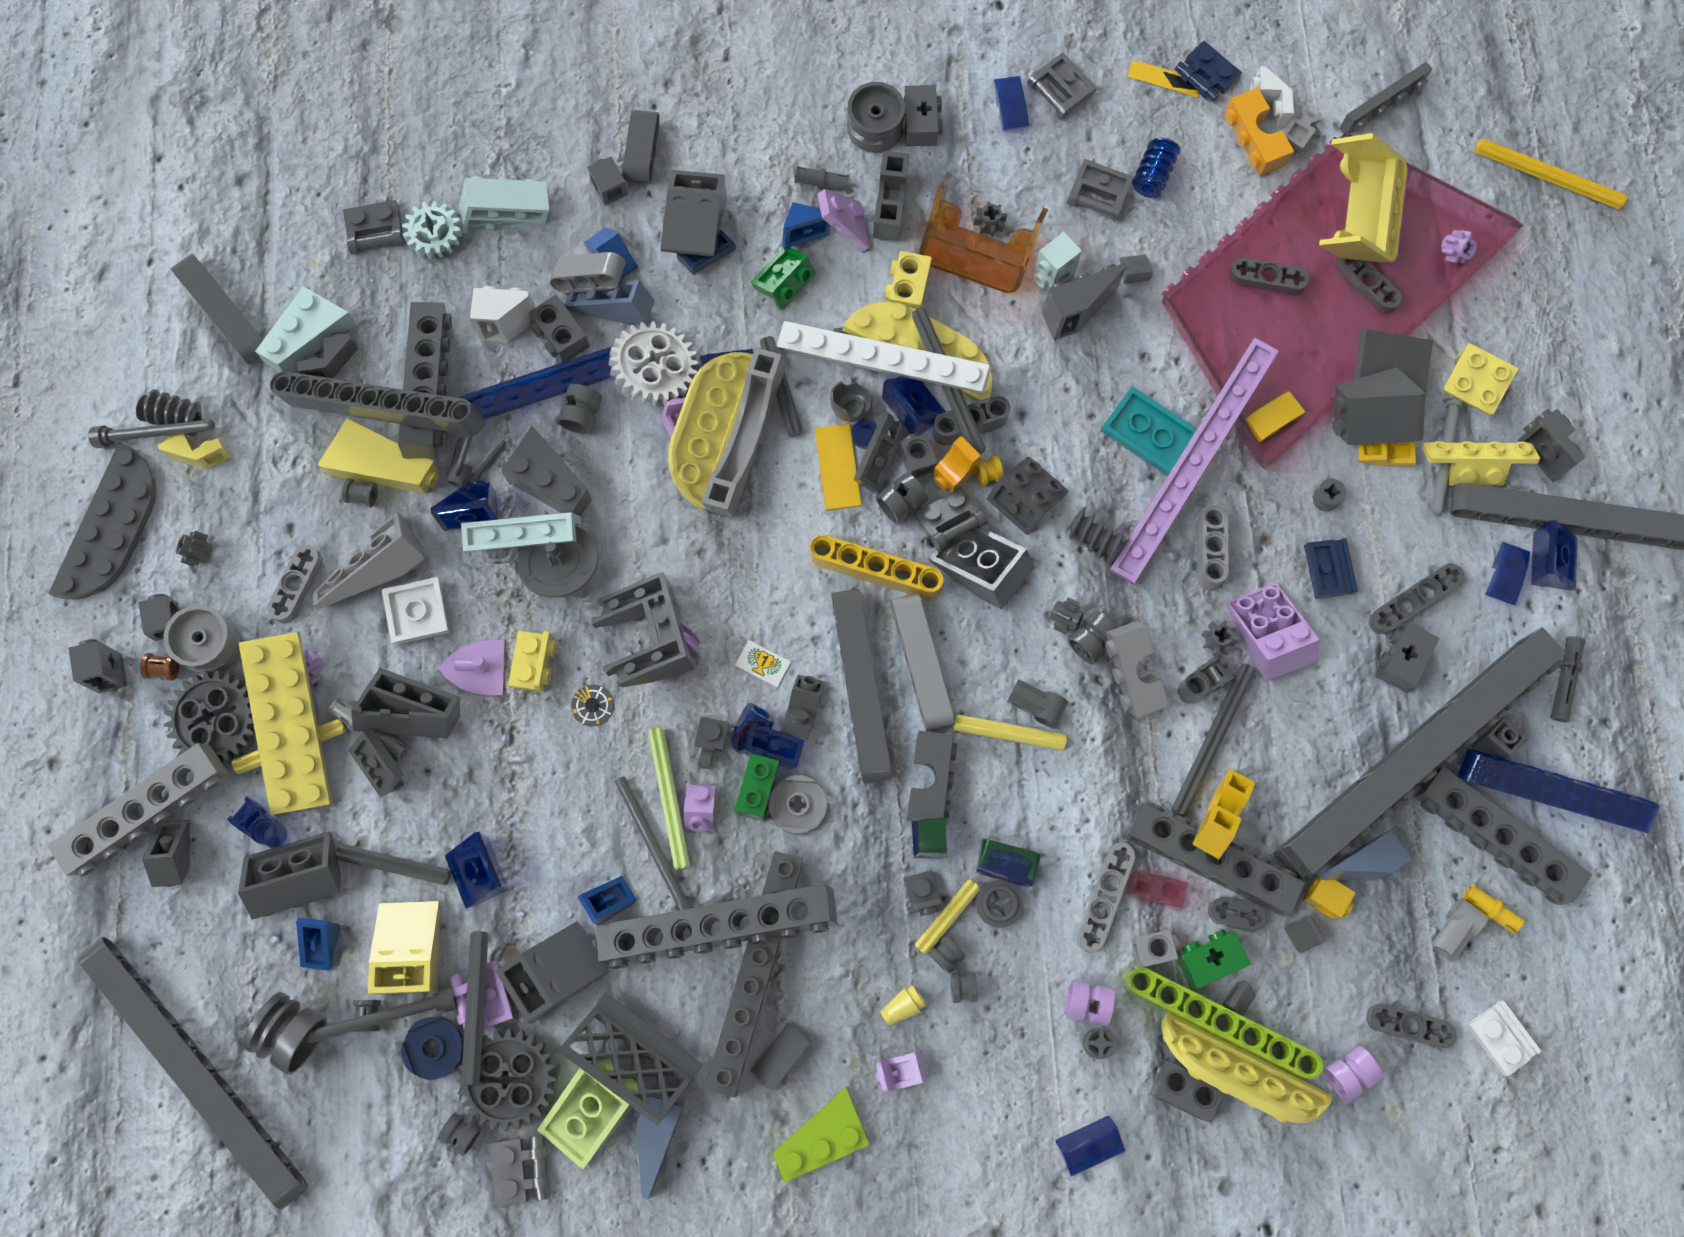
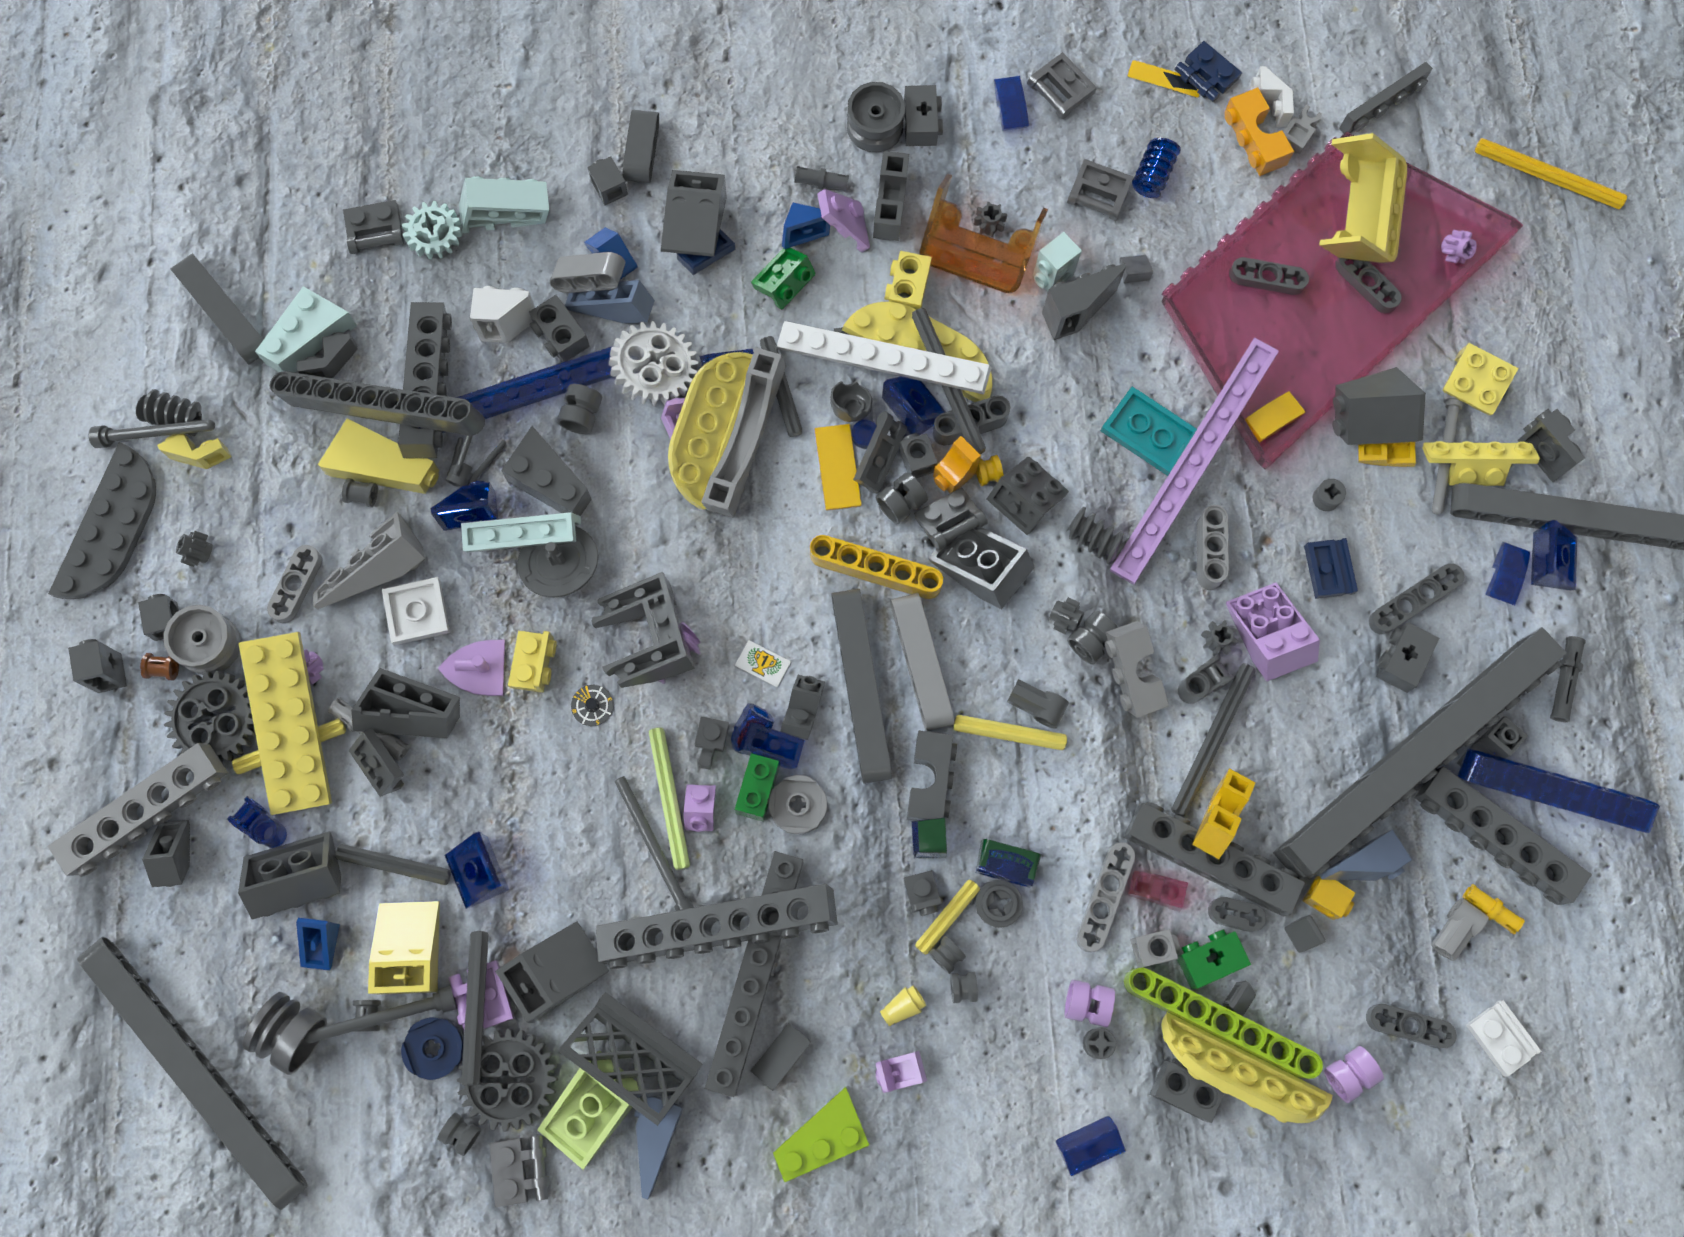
(607, 900): blue slope -> none
(1385, 351): dark grey tile -> none

